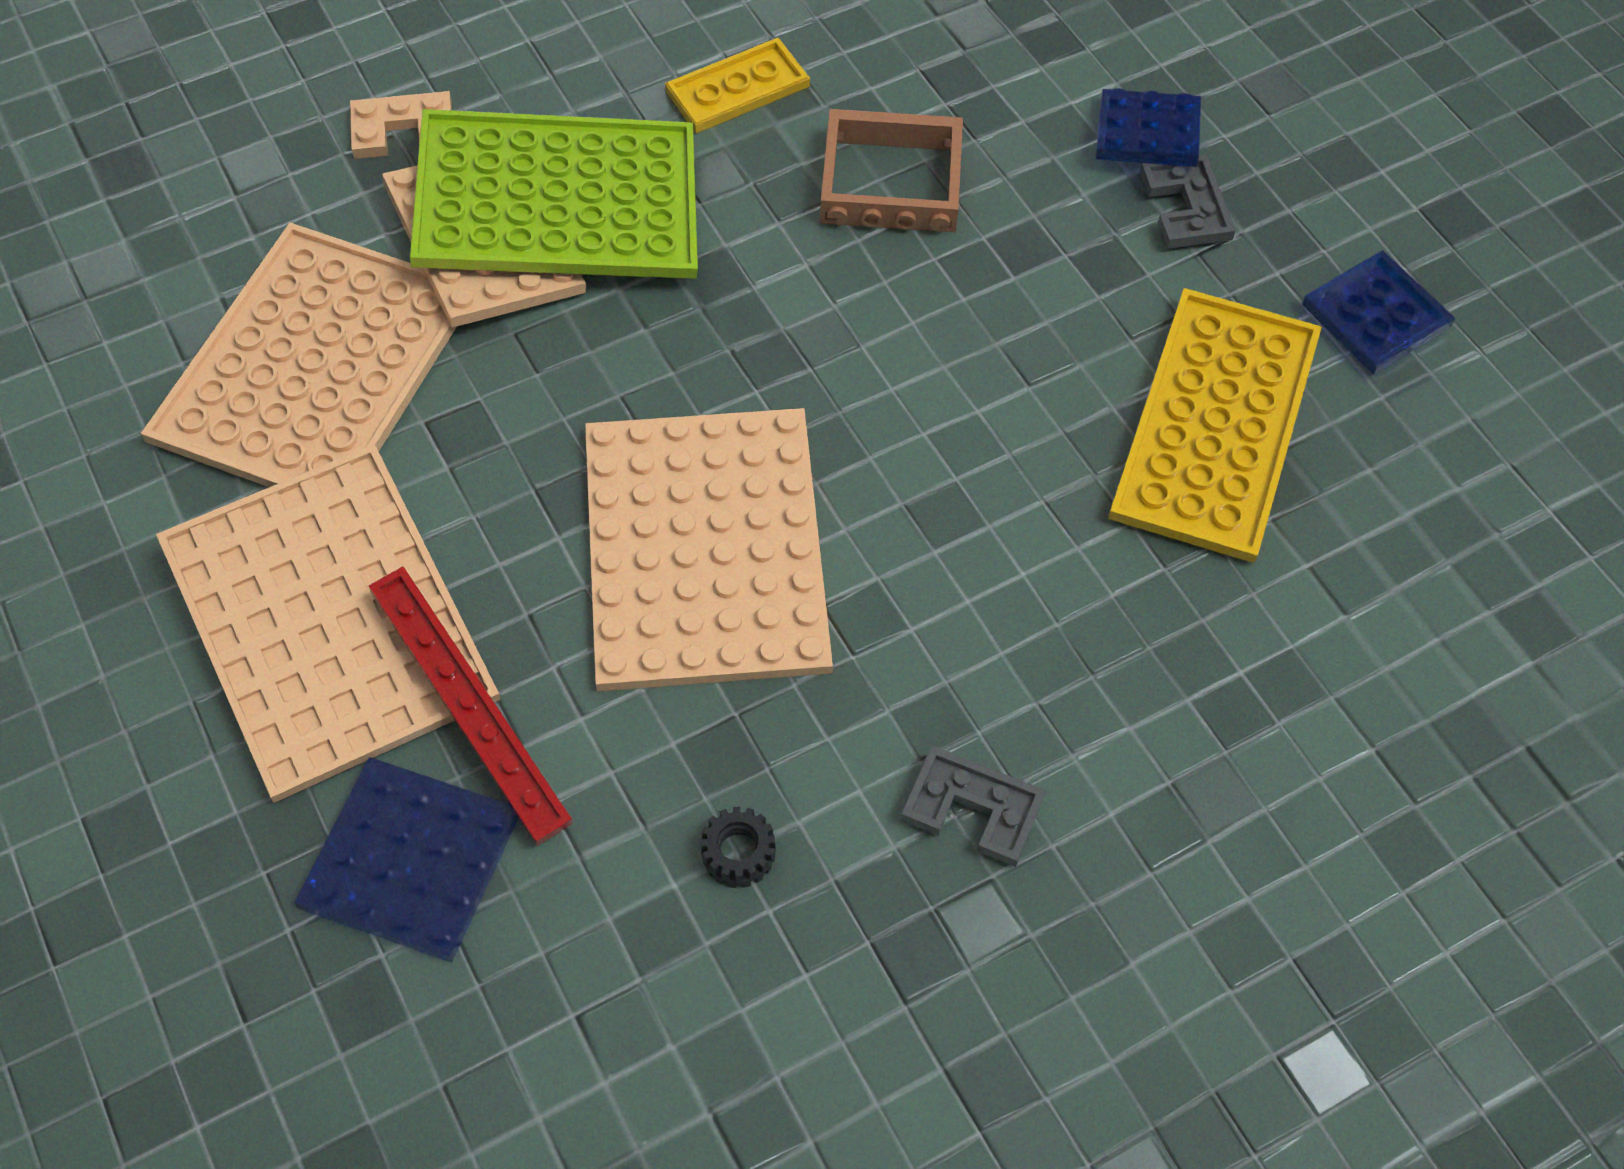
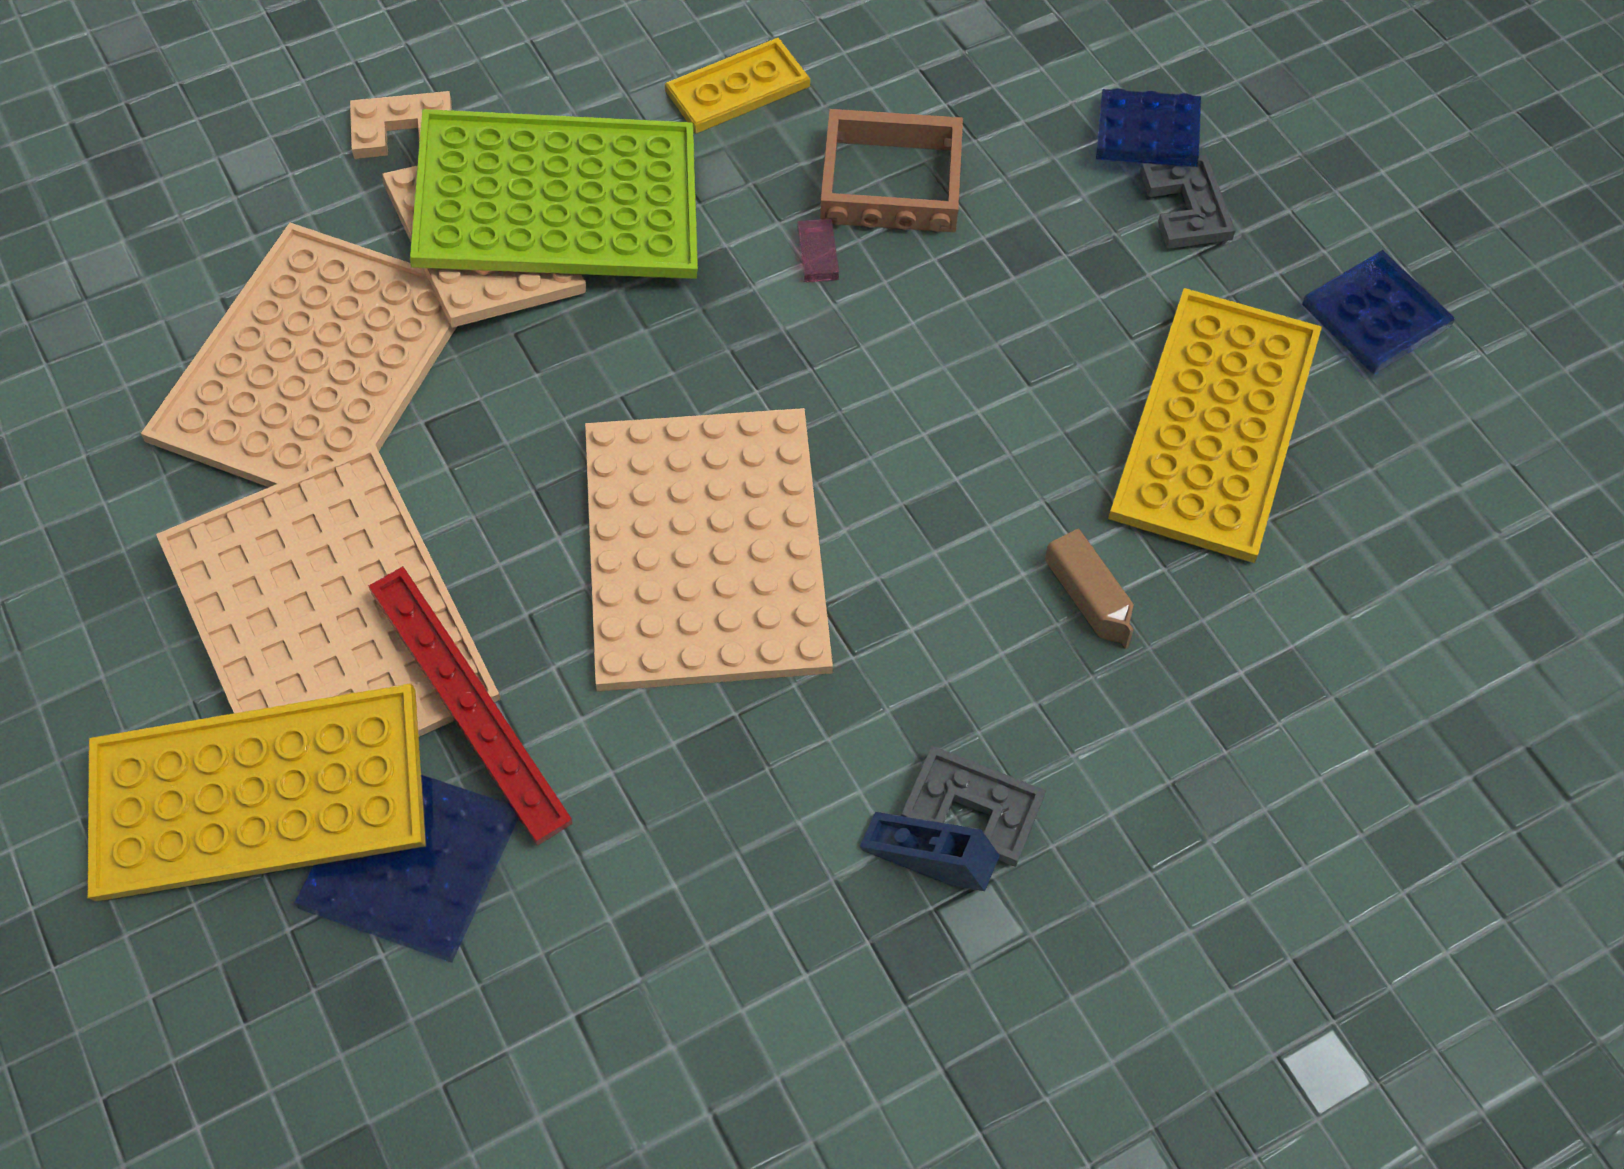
(254, 792): none -> yellow plate
(743, 824): black tyre -> none
(818, 250): none -> clear pink tile
(935, 849): none -> dark blue slope
(1091, 586): none -> medium nougat piece

